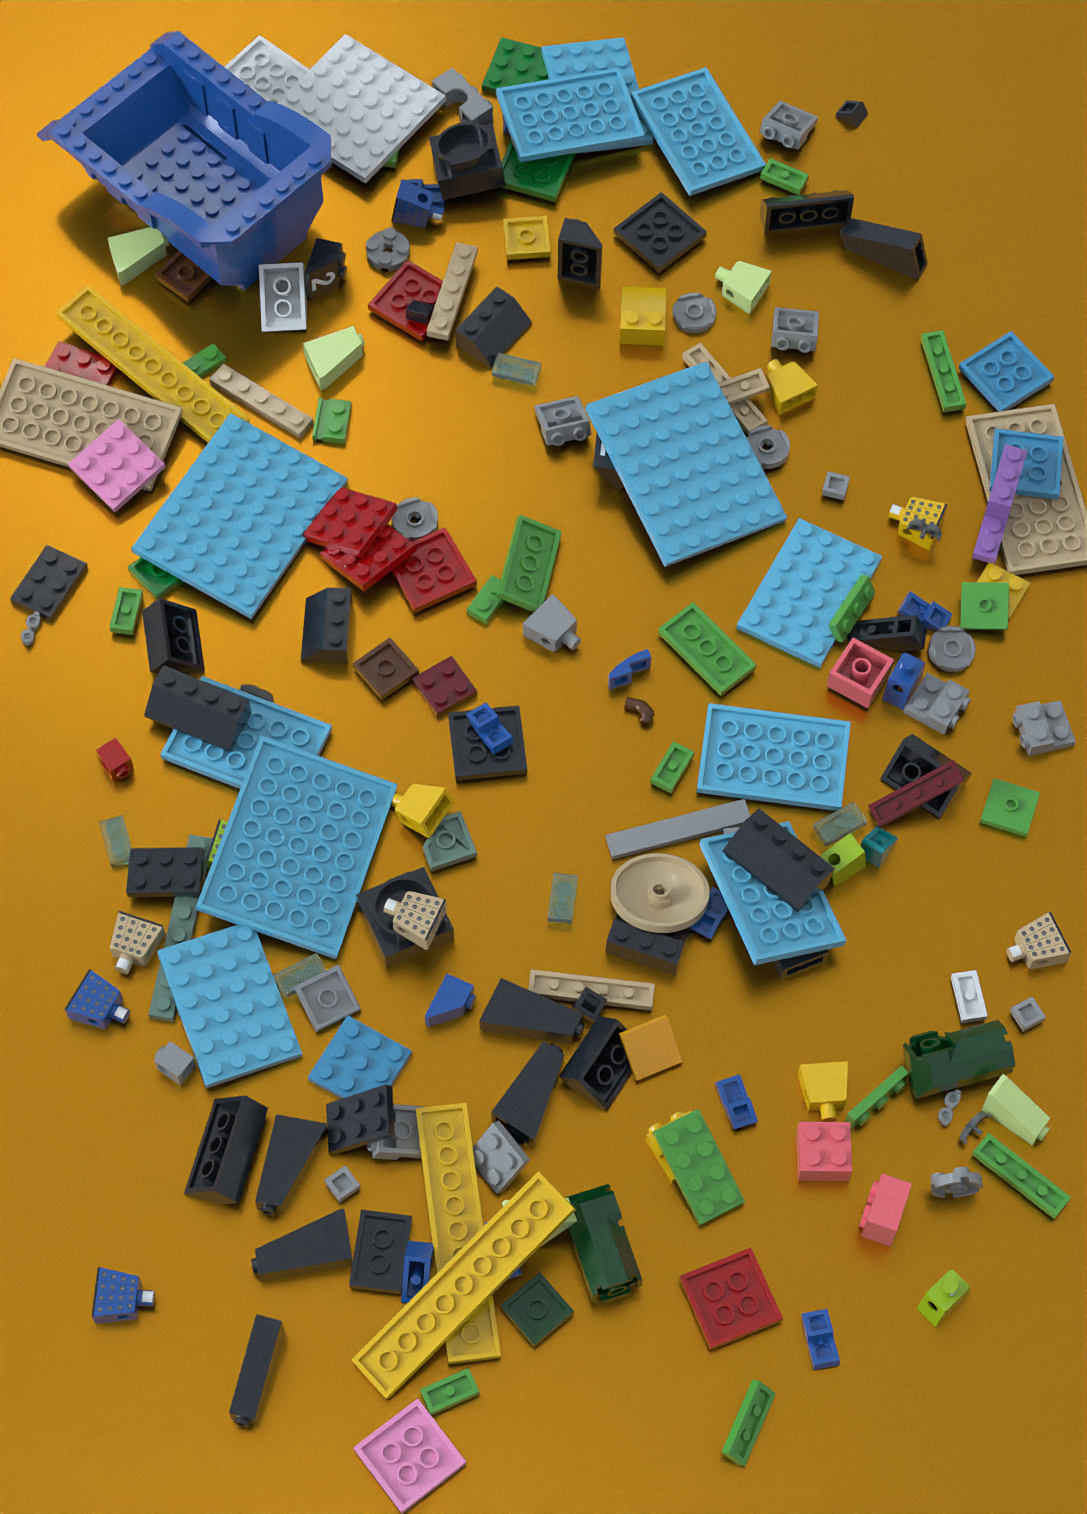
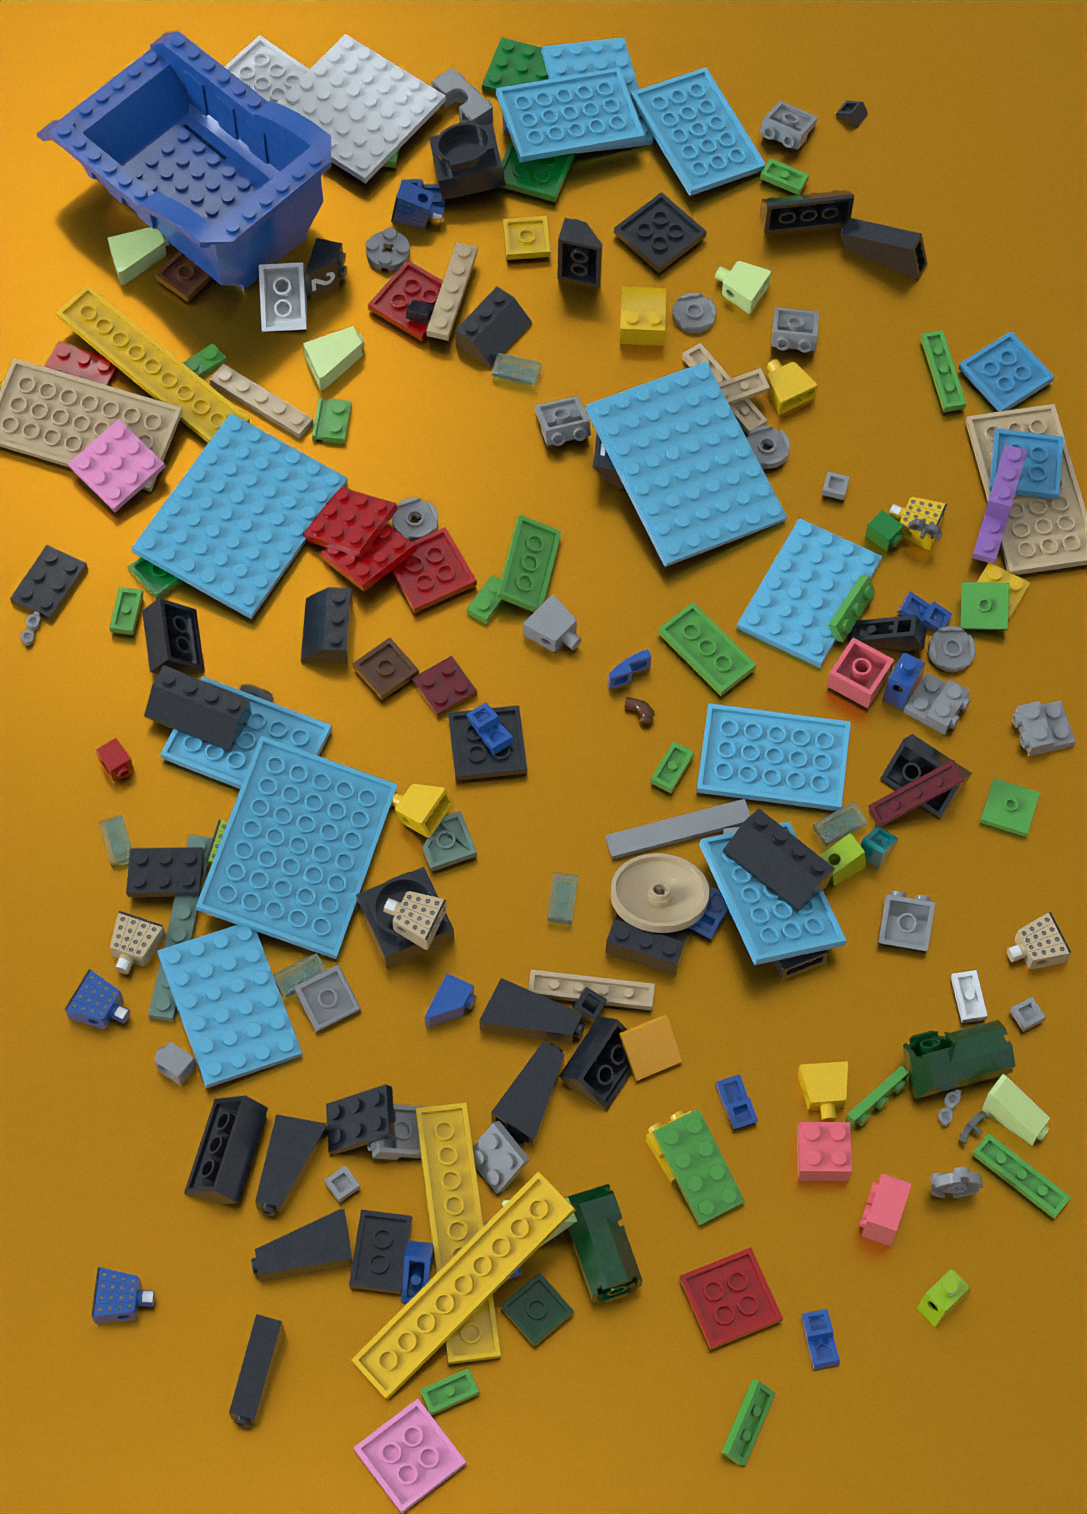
(358, 1060): dark azure plate -> none
(884, 531): none -> green brick
(906, 921): none -> light grey plate

